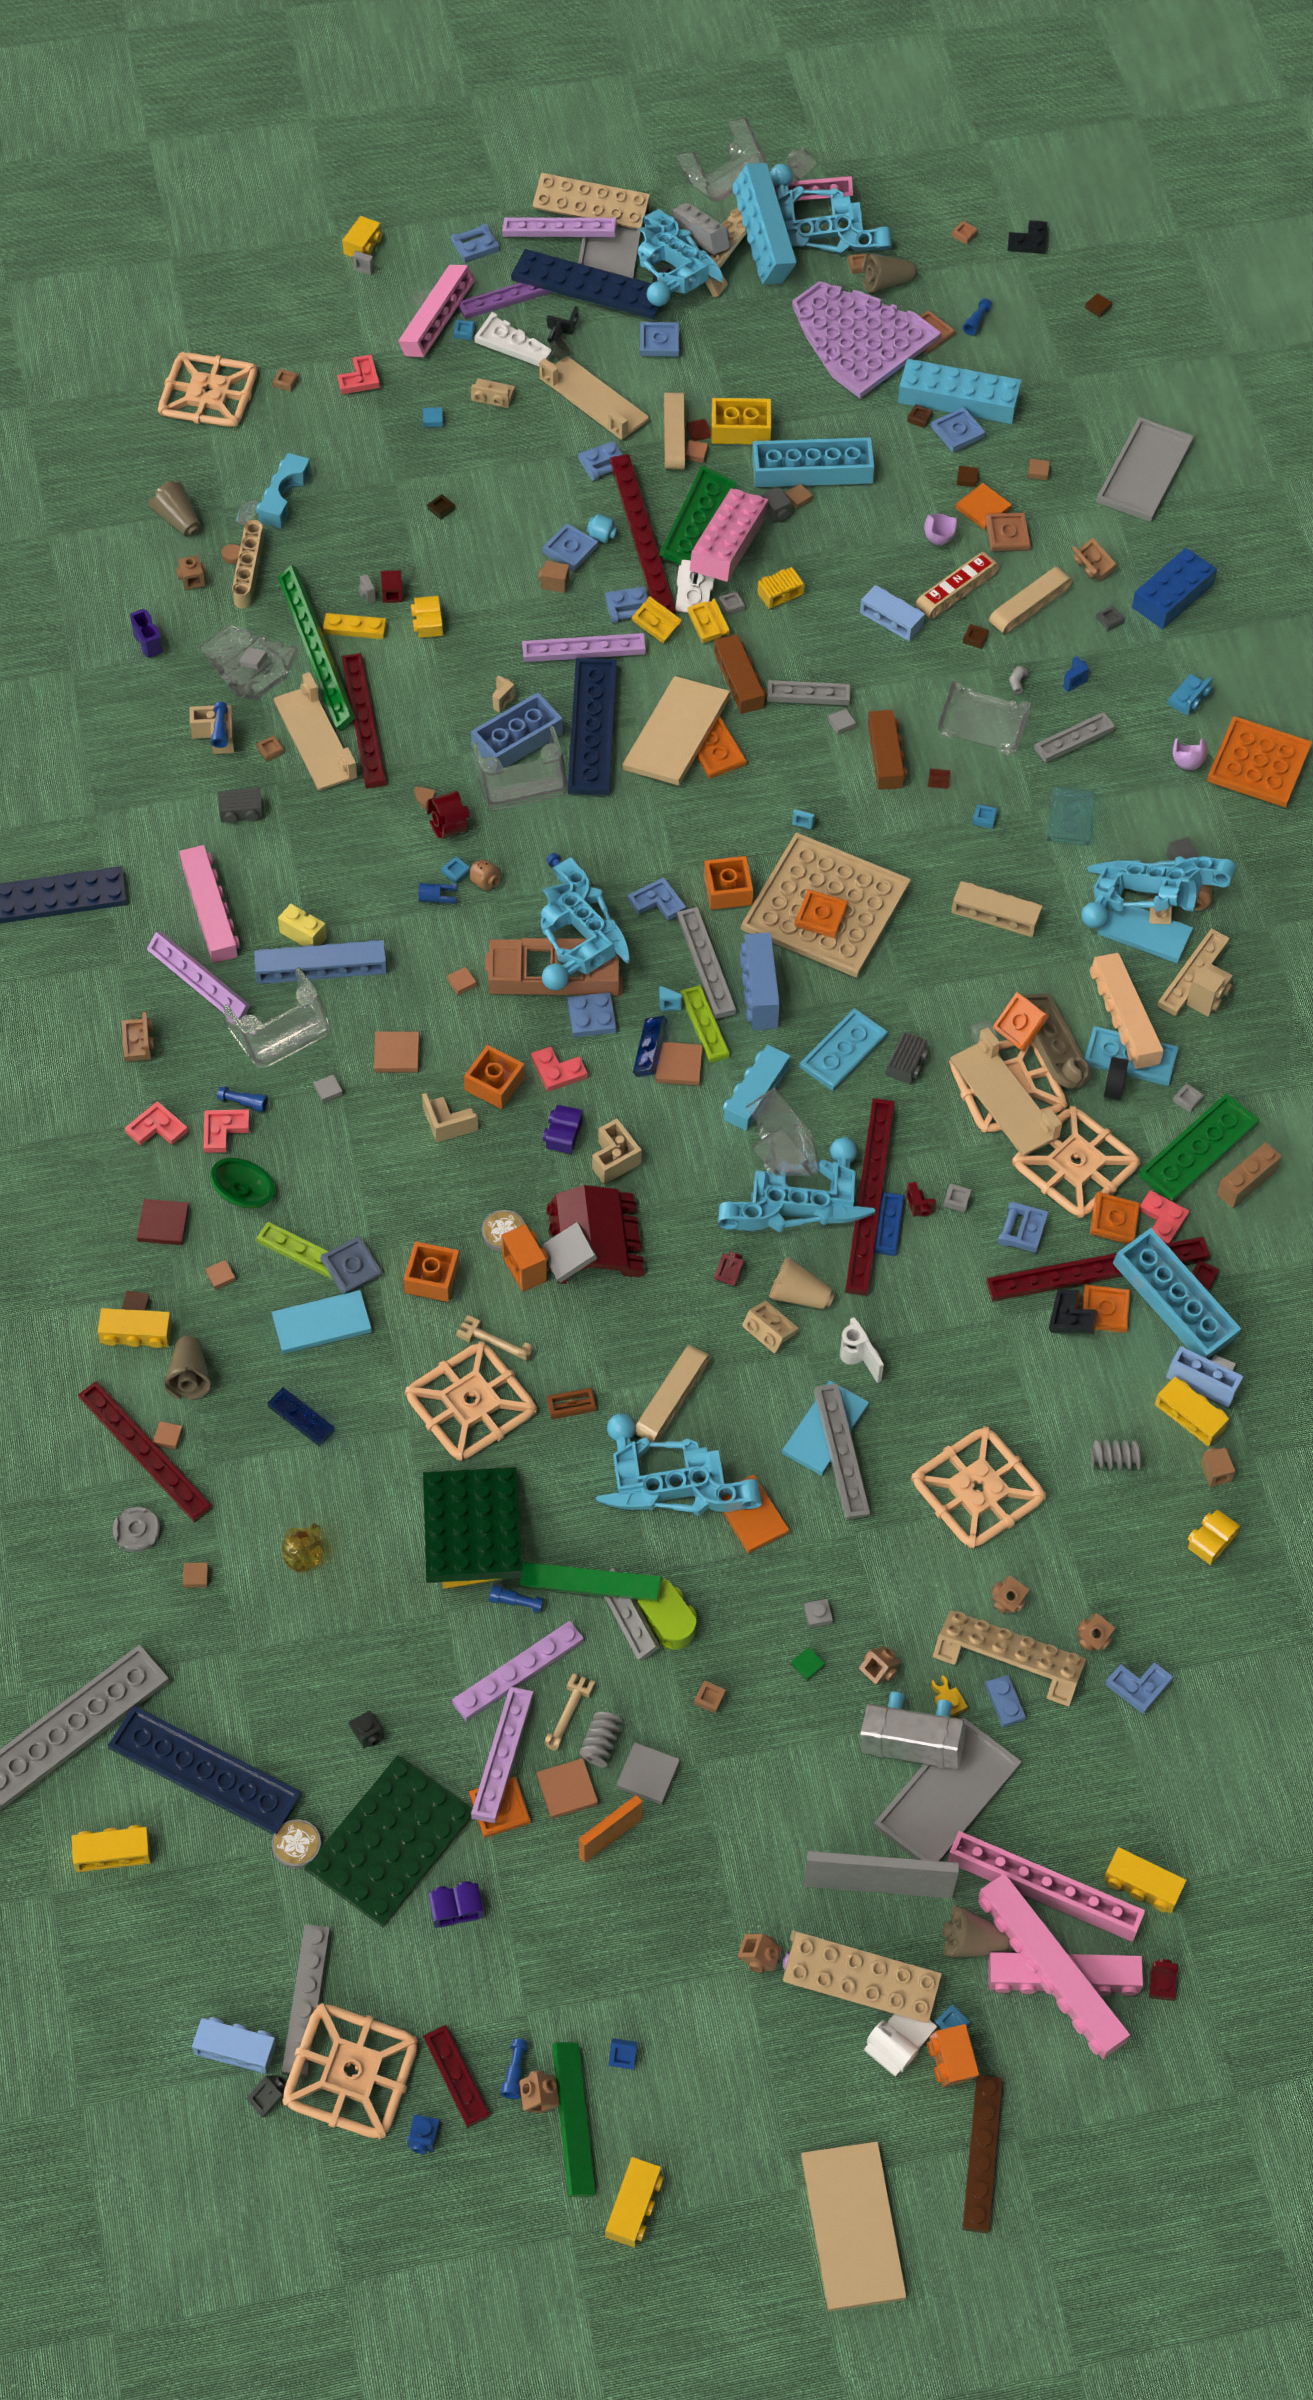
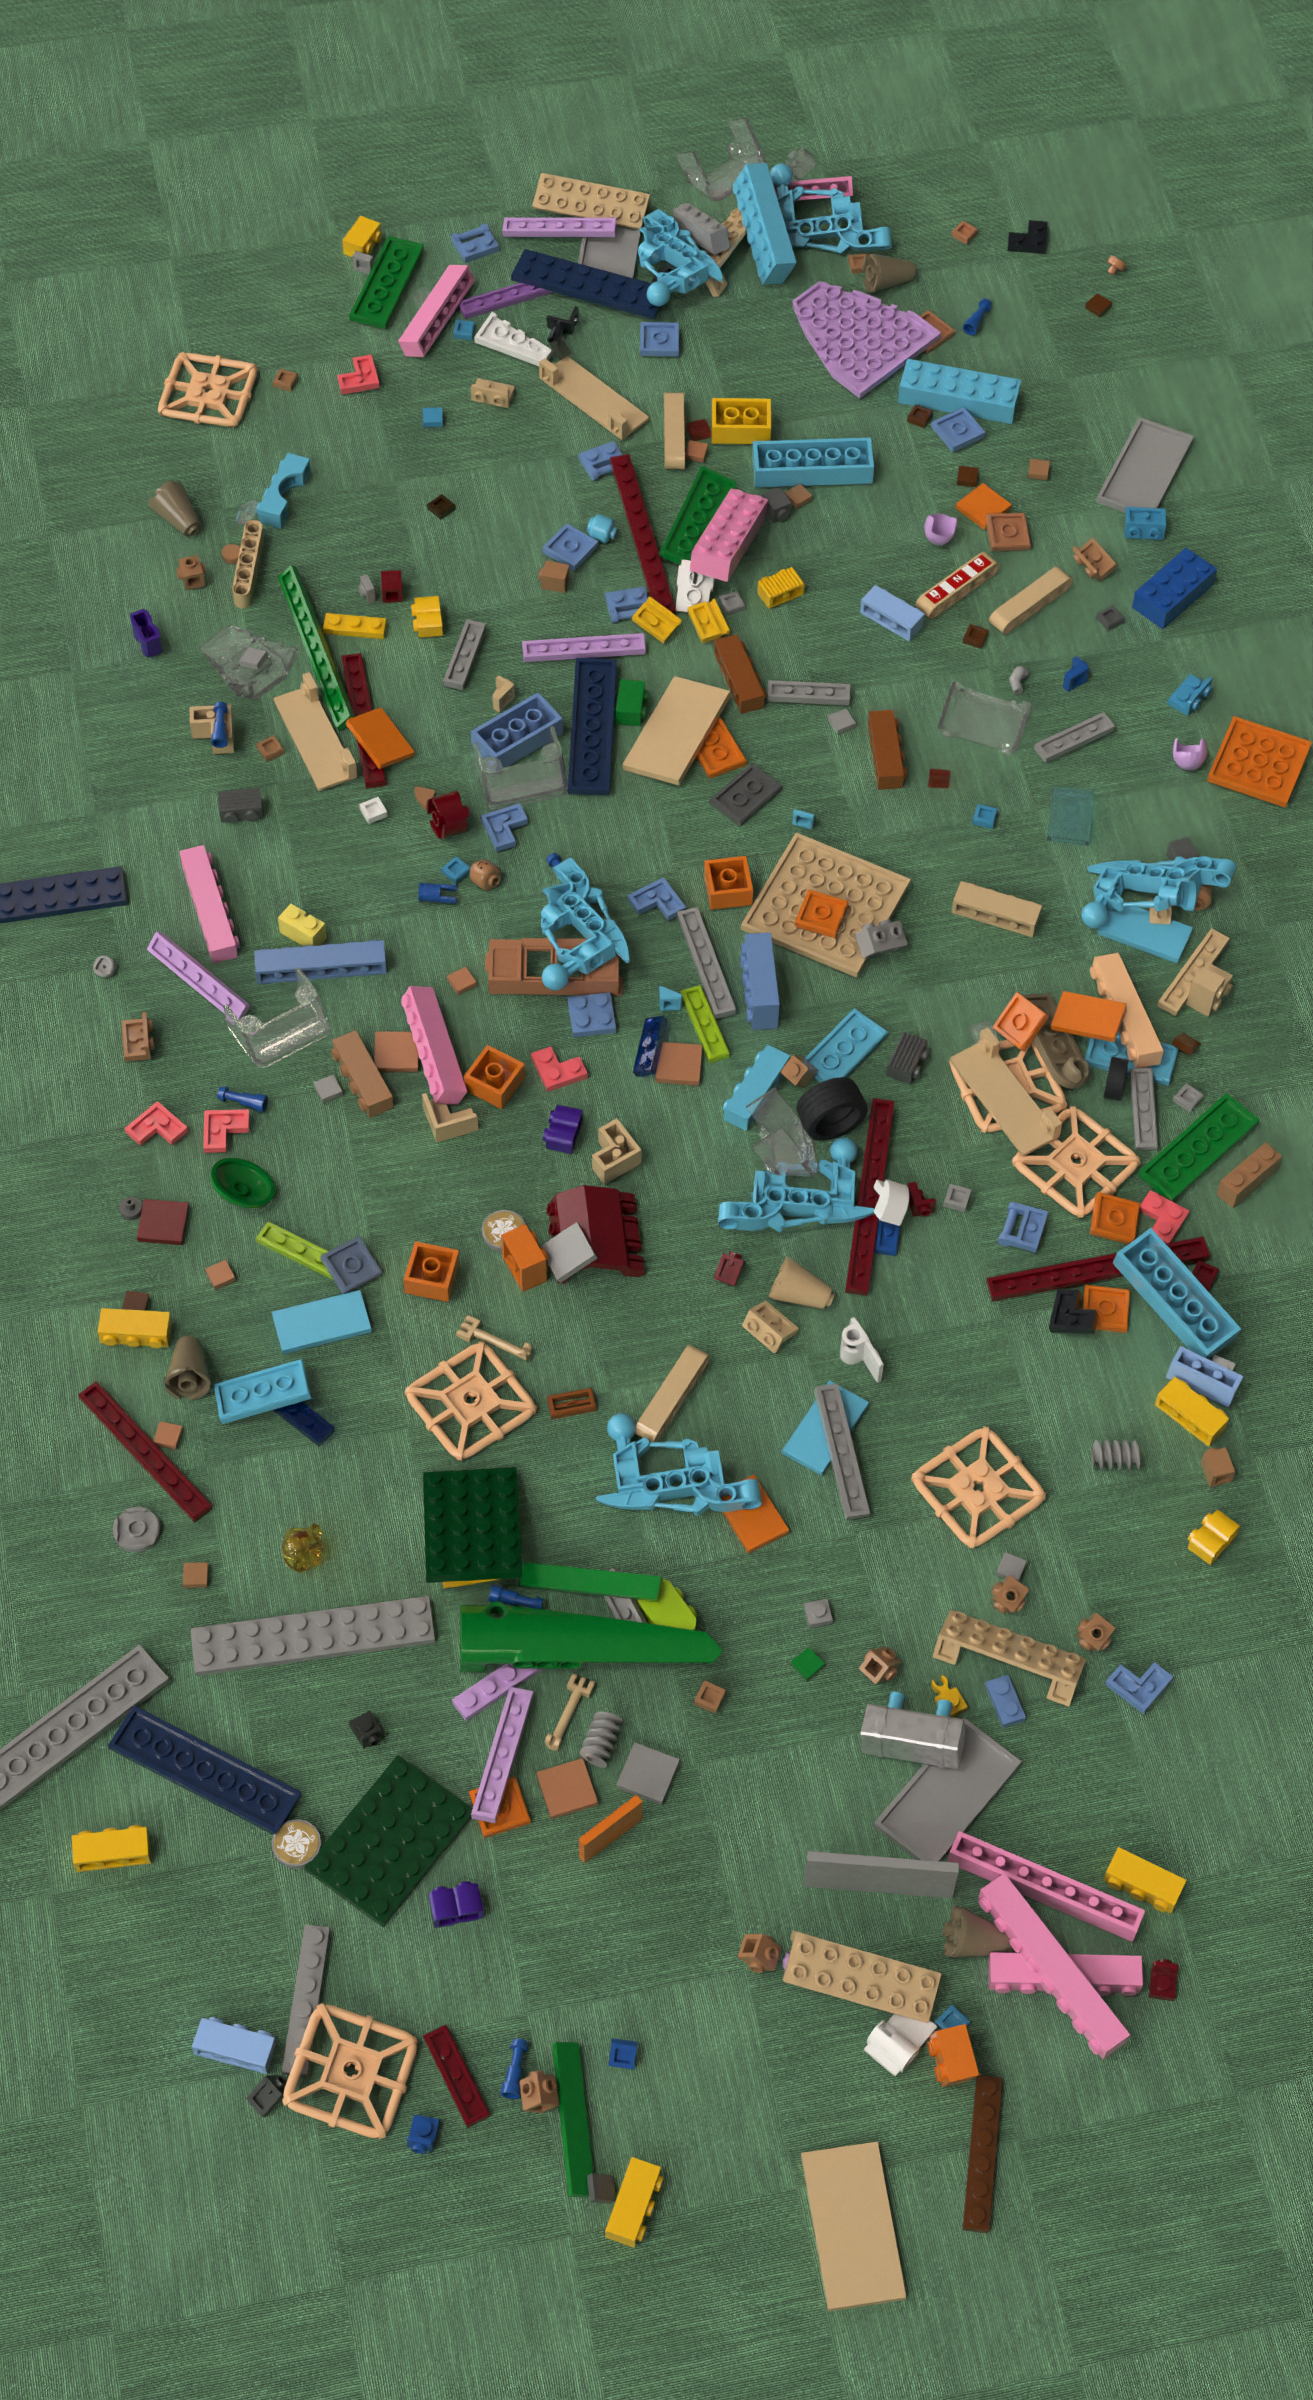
(104, 966): none -> light grey tile
(130, 1208): none -> dark grey tile
(262, 1391): none -> medium azure tile
(312, 1635): none -> light grey plate
(362, 1074): none -> medium nougat brick
(373, 810): none -> white plate
(380, 738): none -> orange tile
(386, 282): none -> green plate
(433, 1045): none -> bright pink brick
(464, 654): none -> light grey plate
(499, 824): none -> medium blue plate
(566, 1640): none -> green panel
(601, 2188): none -> dark grey tile
(631, 702): none -> green brick
(746, 794): none -> dark grey tile
(799, 1071): none -> medium nougat brick
(831, 1108): none -> black tyre
(880, 939): none -> light grey brick
(892, 1201): none -> white brick
(1011, 1566): none -> light grey tile
(1088, 1016): none -> orange tile
(1116, 264): none -> nougat tile
(1143, 1109): none -> light grey tile
(1145, 523): none -> dark azure bracket
(1186, 1043): none -> reddish brown tile

